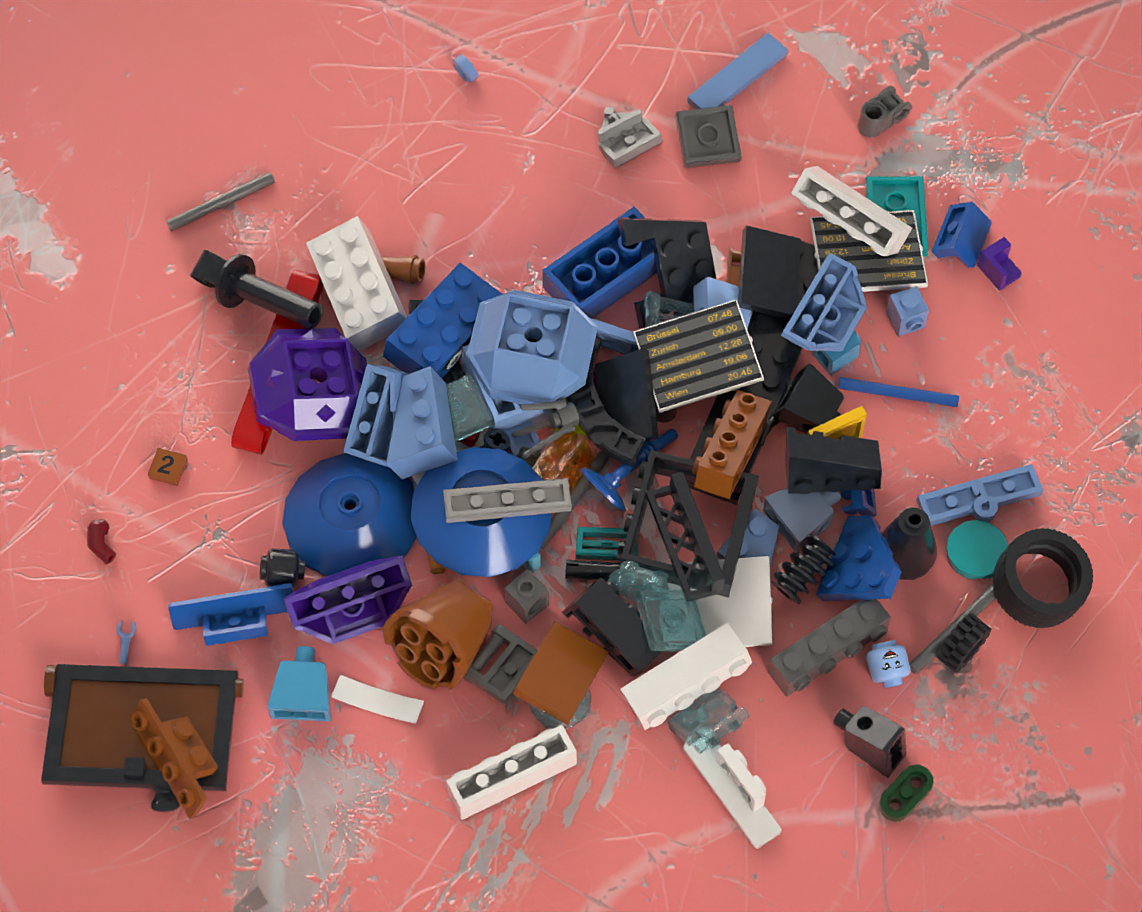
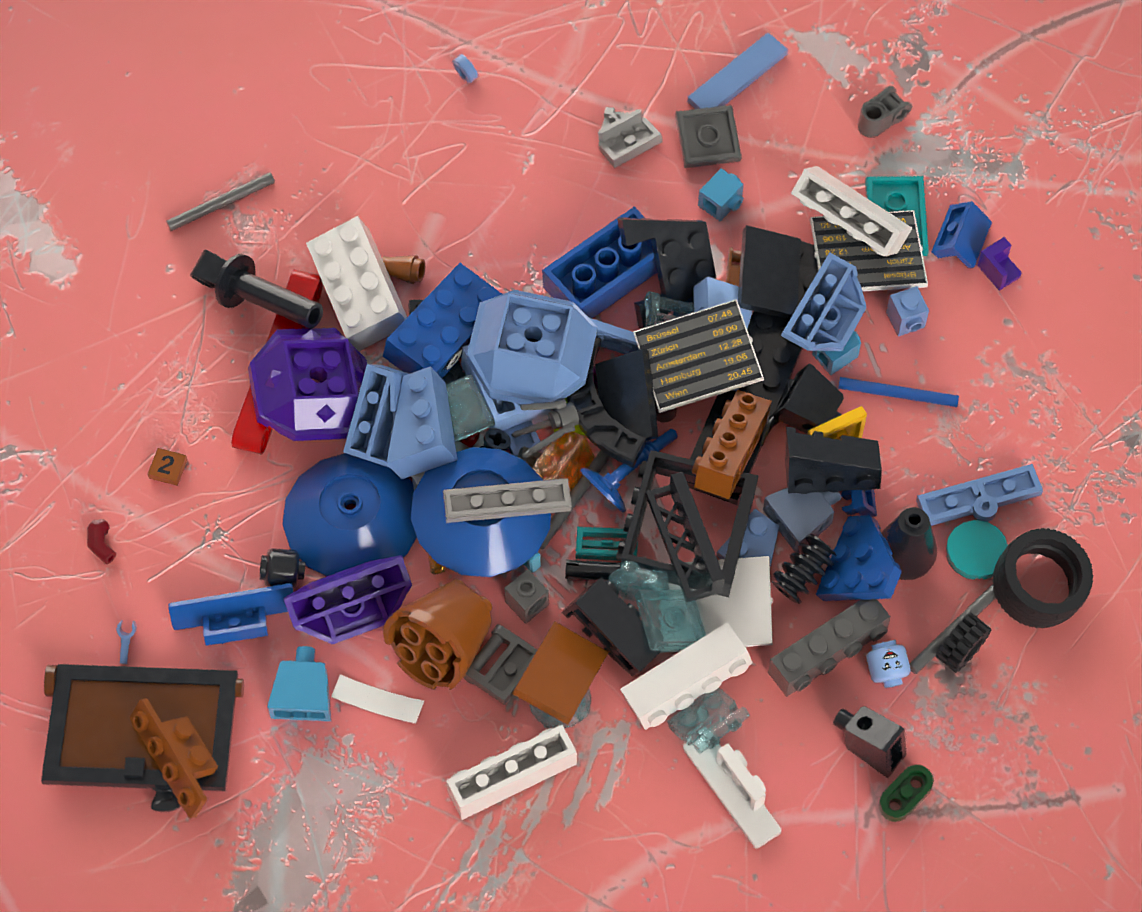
(721, 194): none -> dark azure brick

